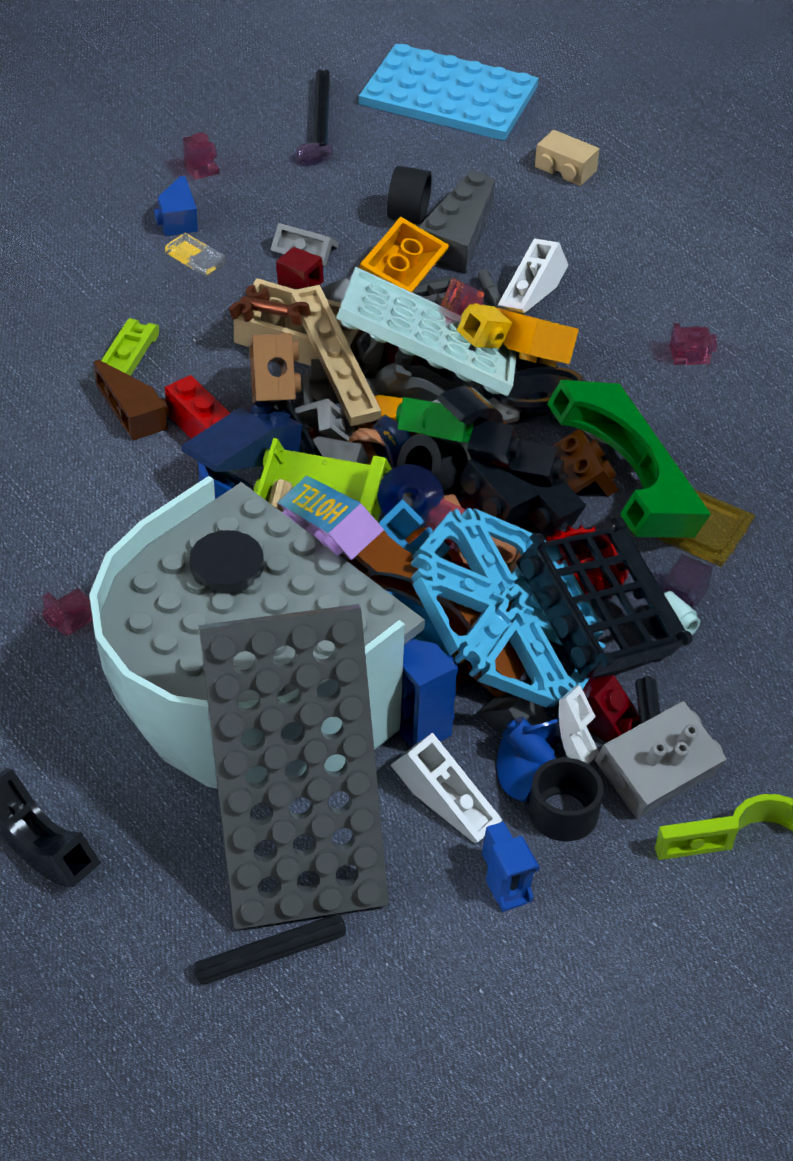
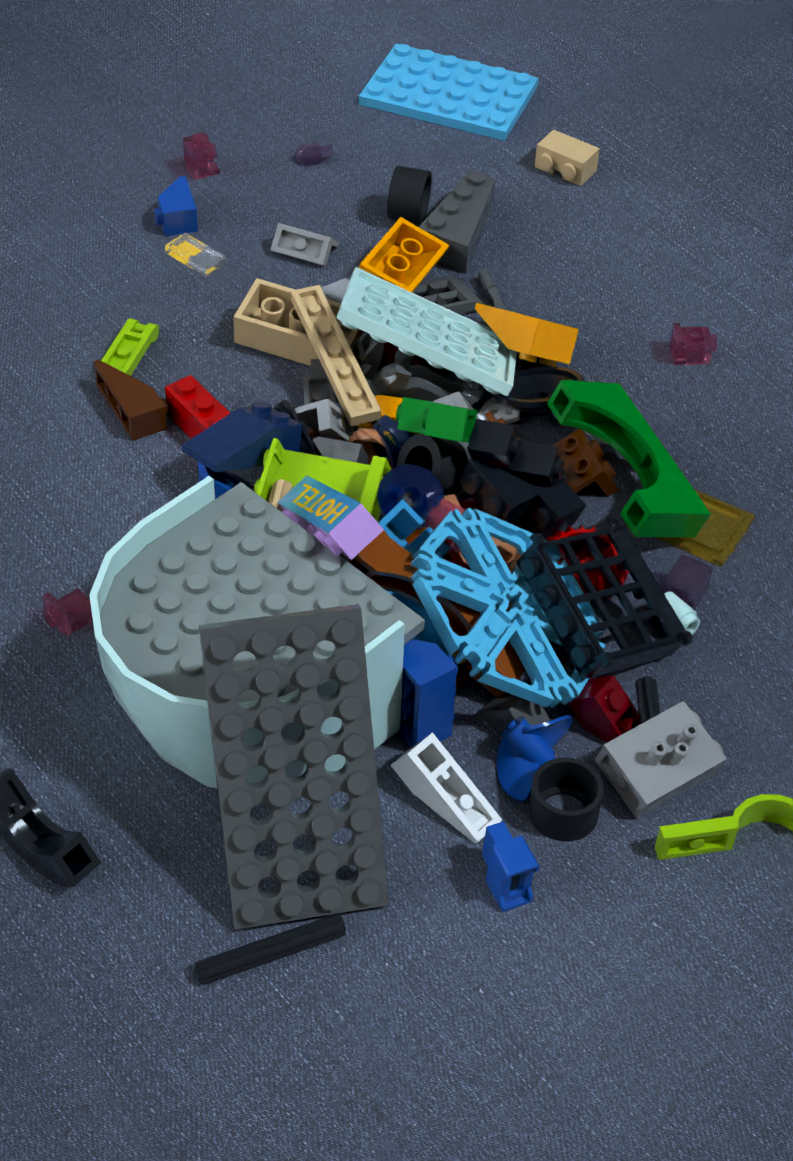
(226, 561): black tile -> none
(261, 303): copper bar -> none
(278, 349): medium nougat brick -> none
(299, 269): dark red slope -> none
(321, 107): black axle -> none
(465, 296): clear pink brick -> none
(469, 405): black slope -> none
(484, 326): yellow brick -> none
(535, 276): white slope -> none
(574, 716): white slope -> none

